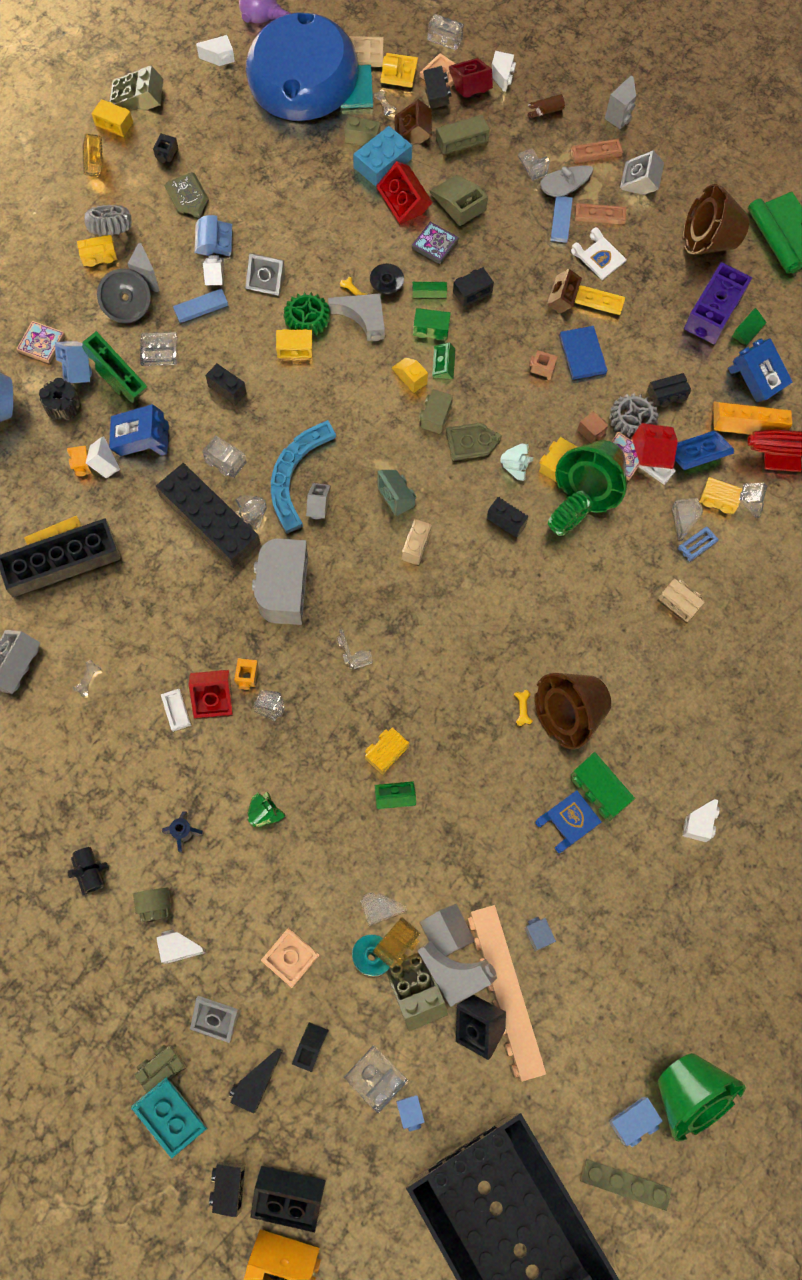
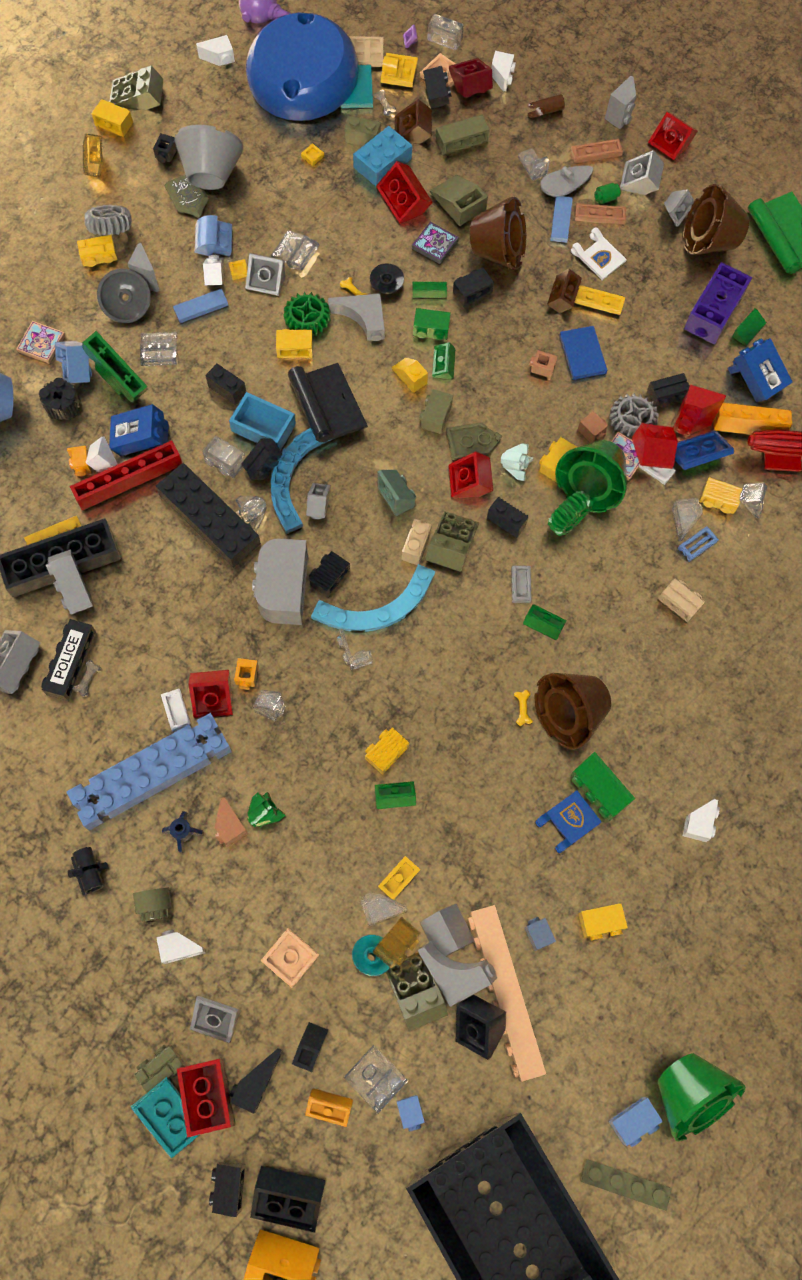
(68, 660): none -> black brick
(69, 582): none -> light grey brick
(126, 475): none -> red brick
(148, 772): none -> medium blue brick
(205, 1097): none -> red slope
(207, 155): none -> light grey cone
(228, 825): none -> nougat slope
(238, 269): none -> yellow tile
(262, 420): none -> dark azure piece
(262, 459): none -> black brick
(295, 250): none -> clear slope
(312, 154): none -> yellow tile
(323, 403): none -> black door
(329, 573): none -> black brick
(329, 1107): none -> light orange slope
(380, 617): none -> medium azure plate
(399, 878): none -> yellow plate
(410, 36): none -> medium lavender slope
(452, 541): none -> olive slope
(471, 476): none -> red slope
(500, 234): none -> reddish brown cone
(521, 584): none -> light grey tile
(544, 622): none -> green slope
(603, 921): none -> yellow brick
(607, 193): none -> green brick
(672, 135): none -> red slope
(679, 205): none -> light grey slope
(697, 410): none -> red slope

